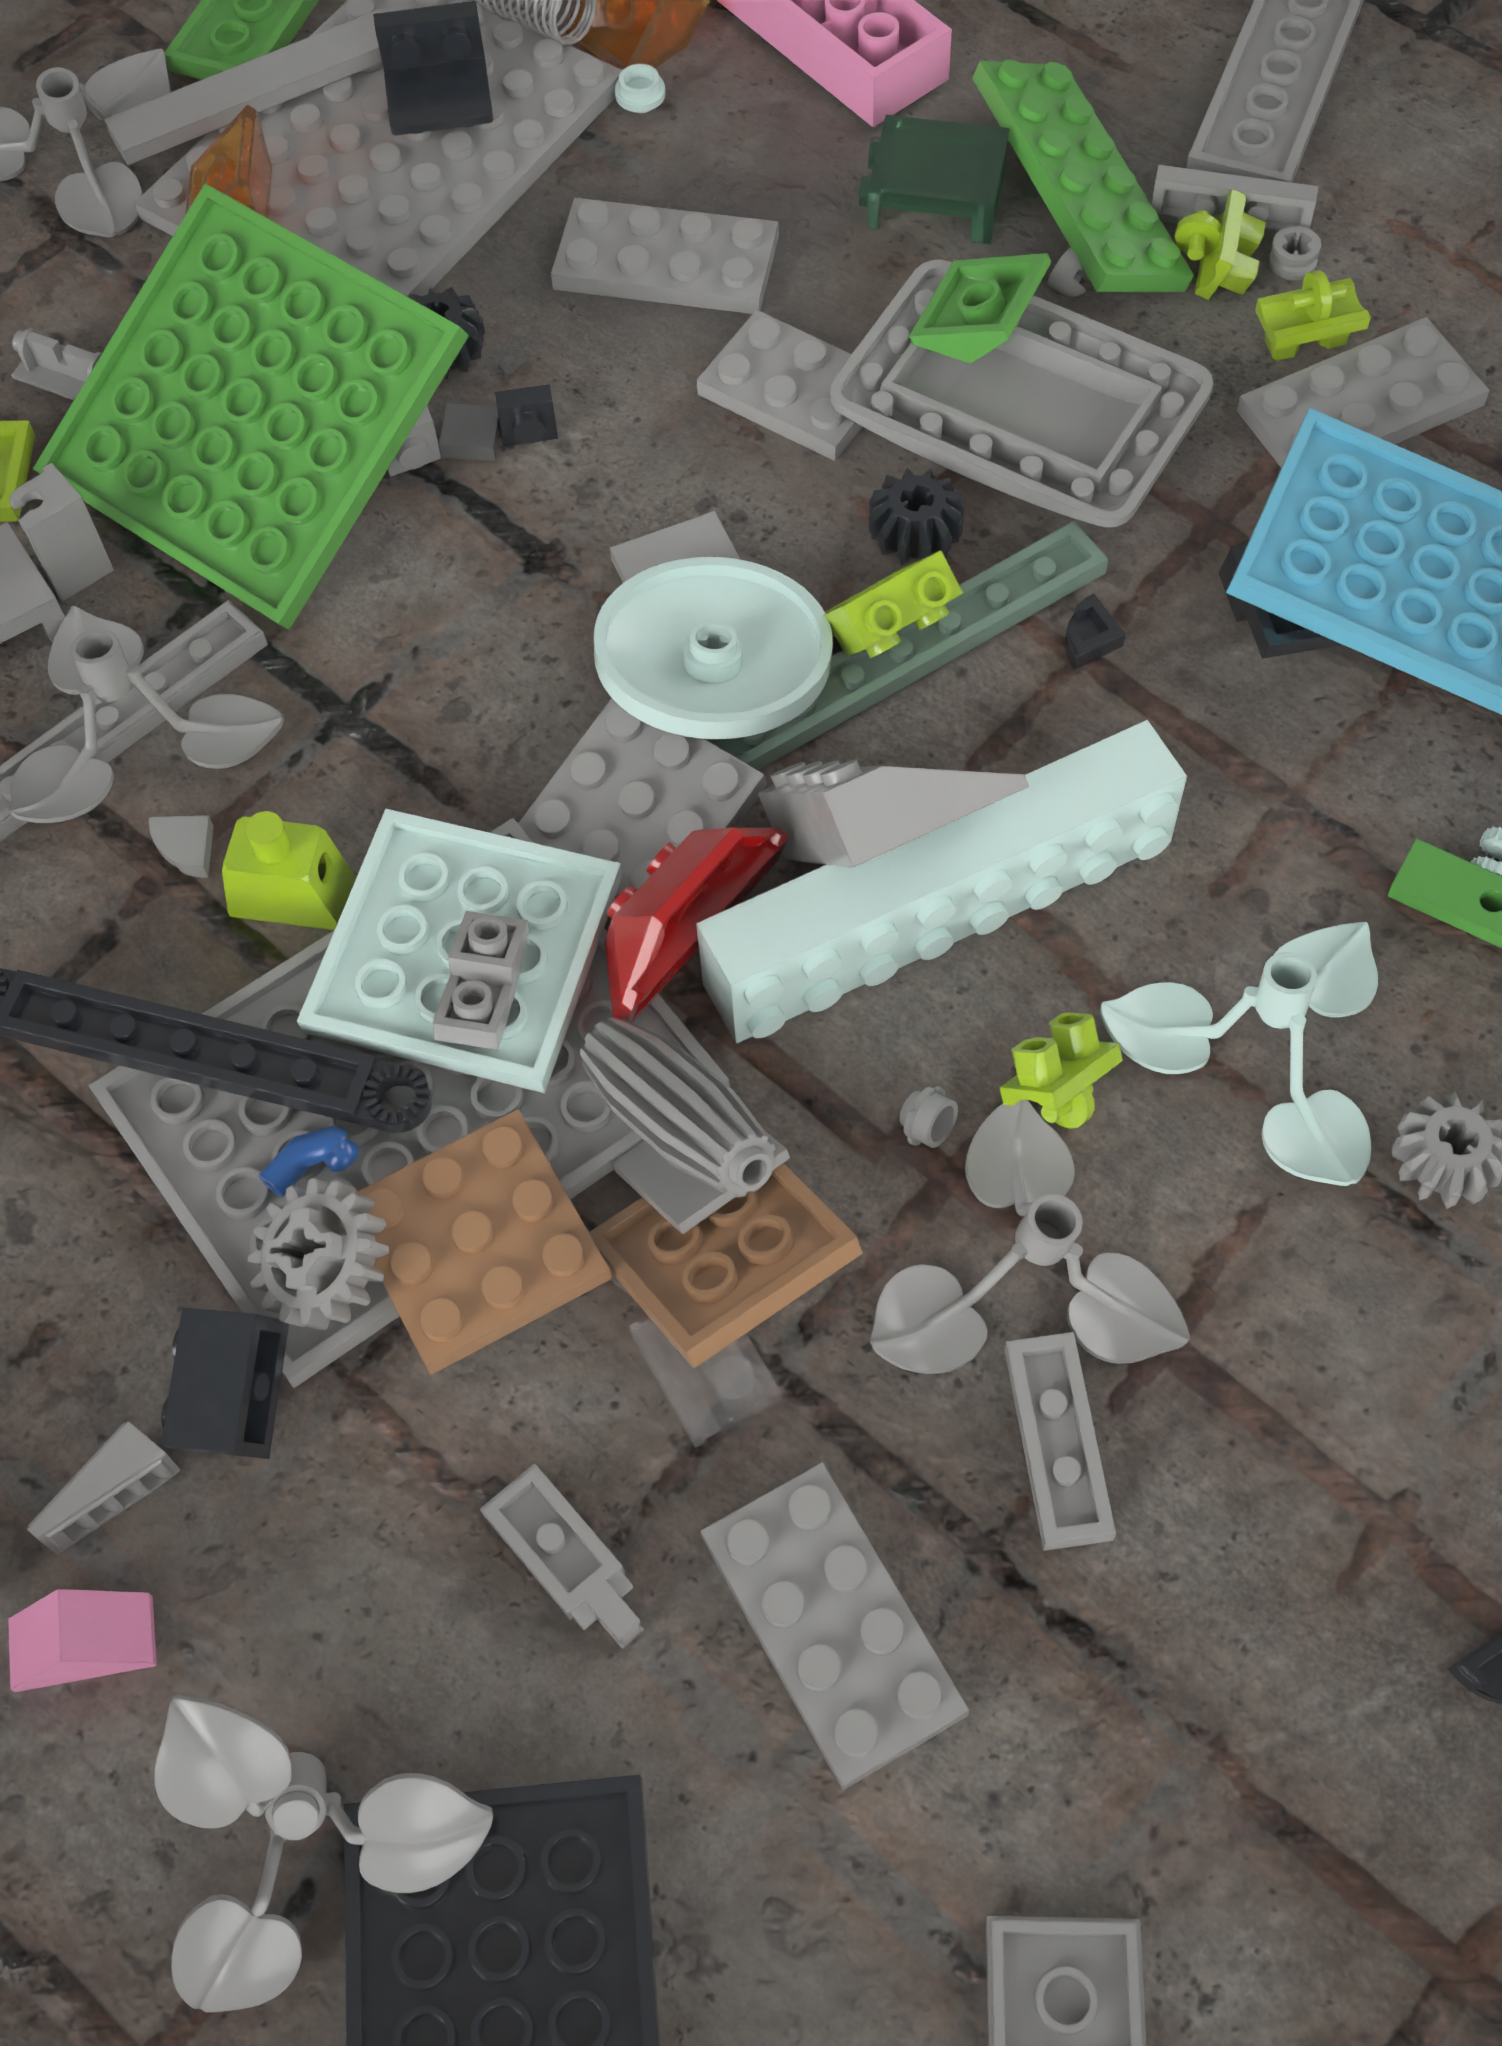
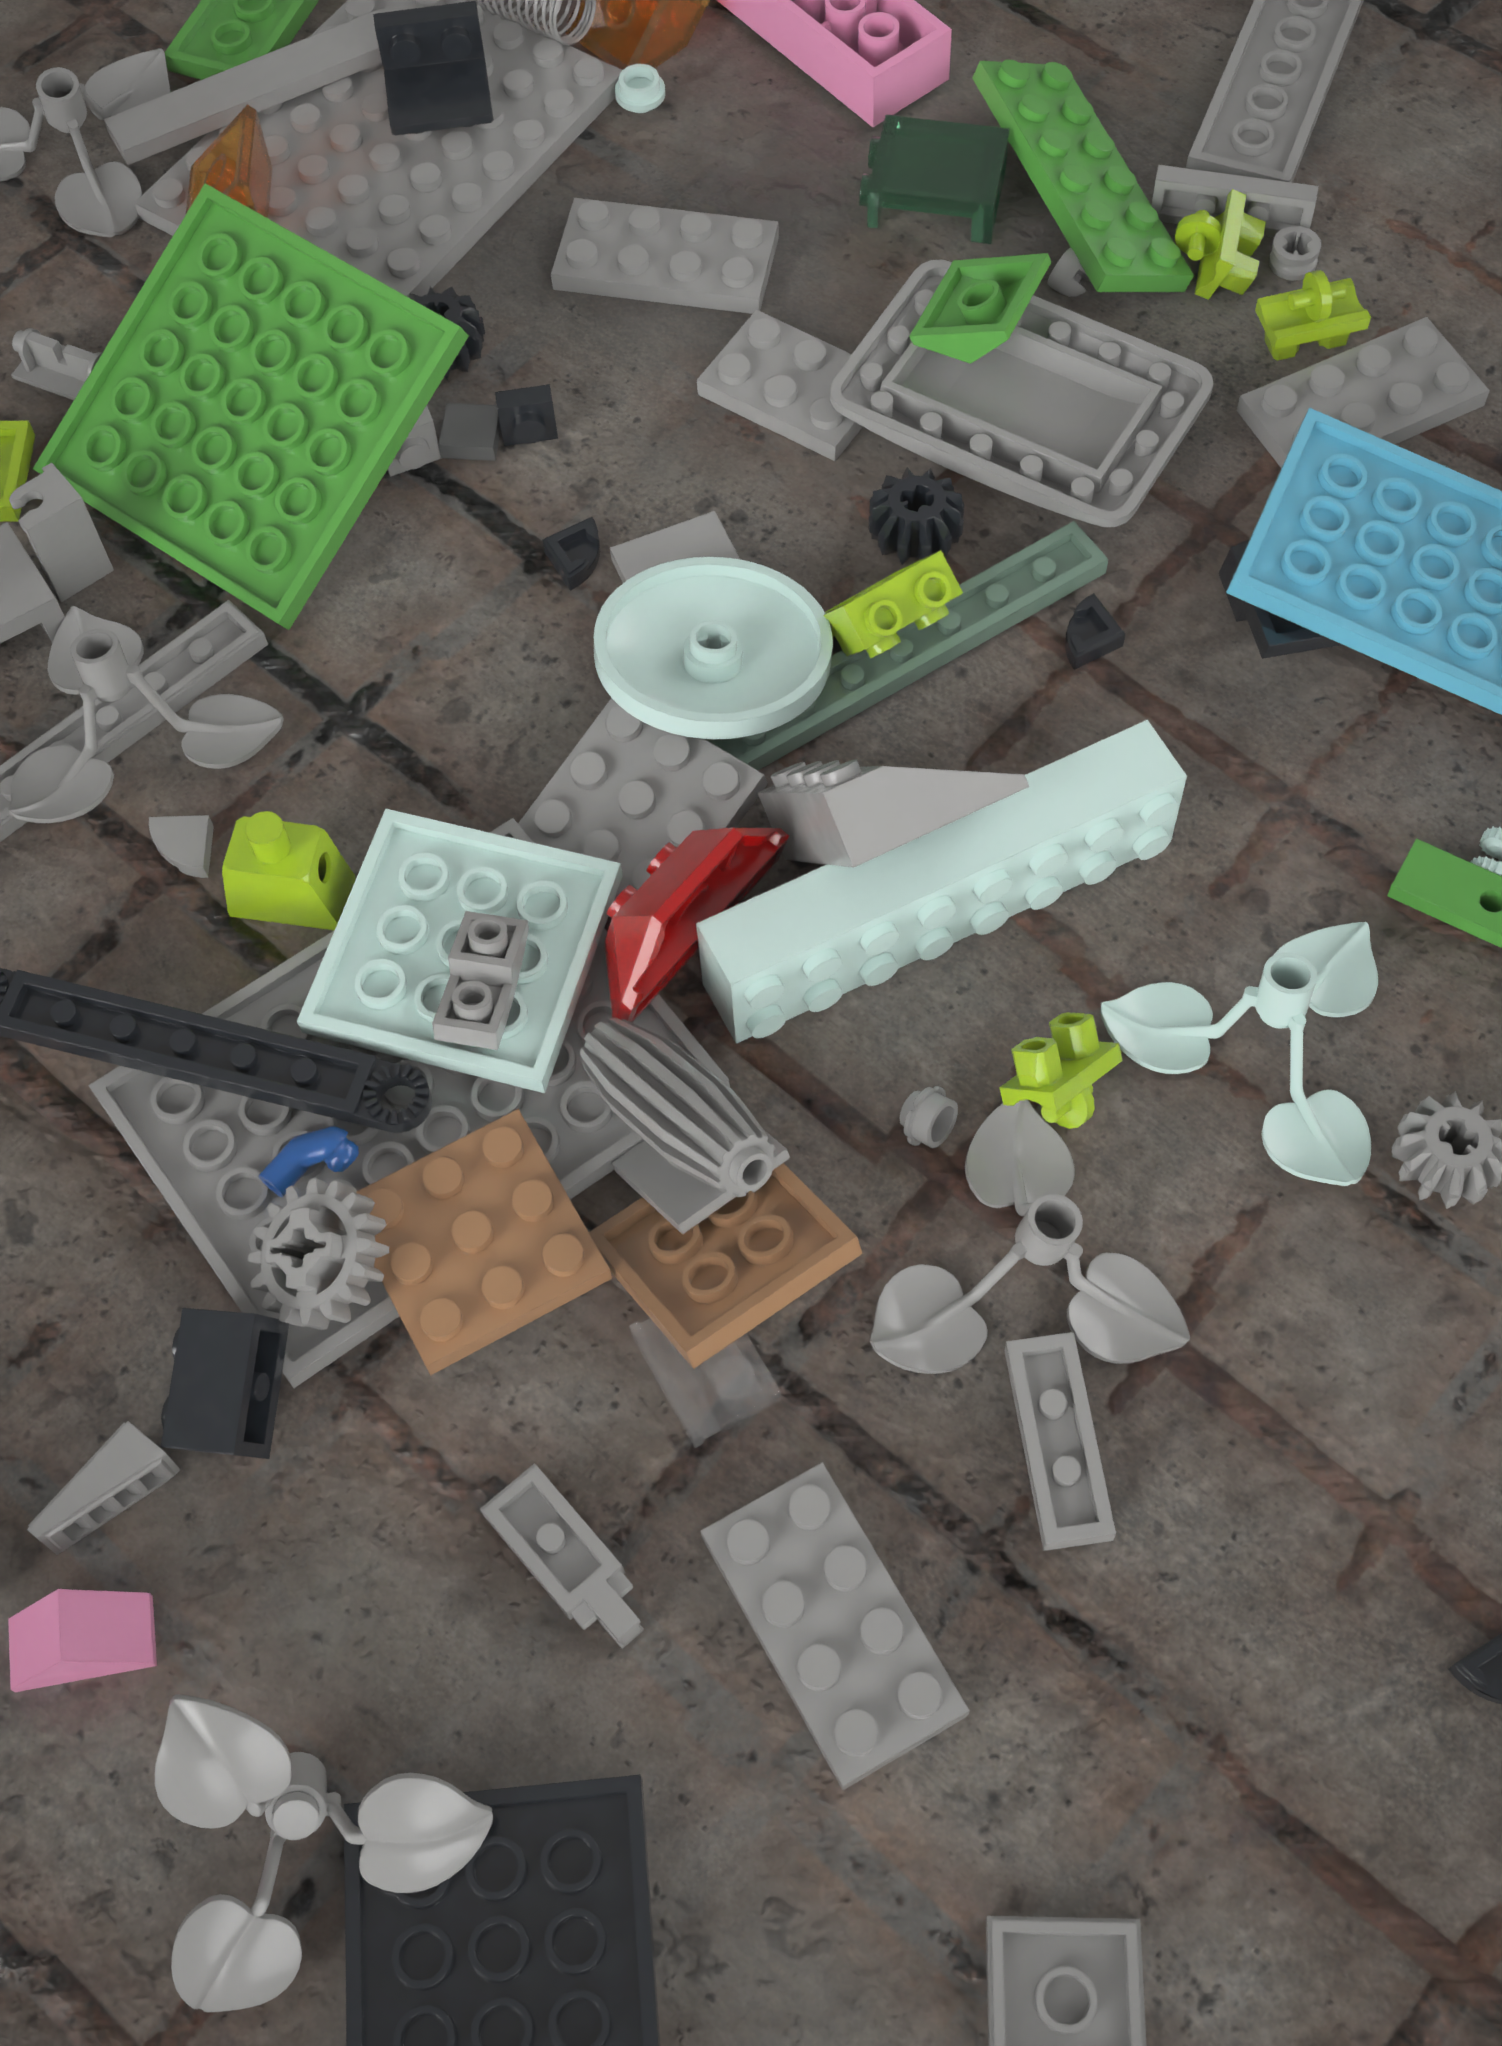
(574, 552): none -> black tile

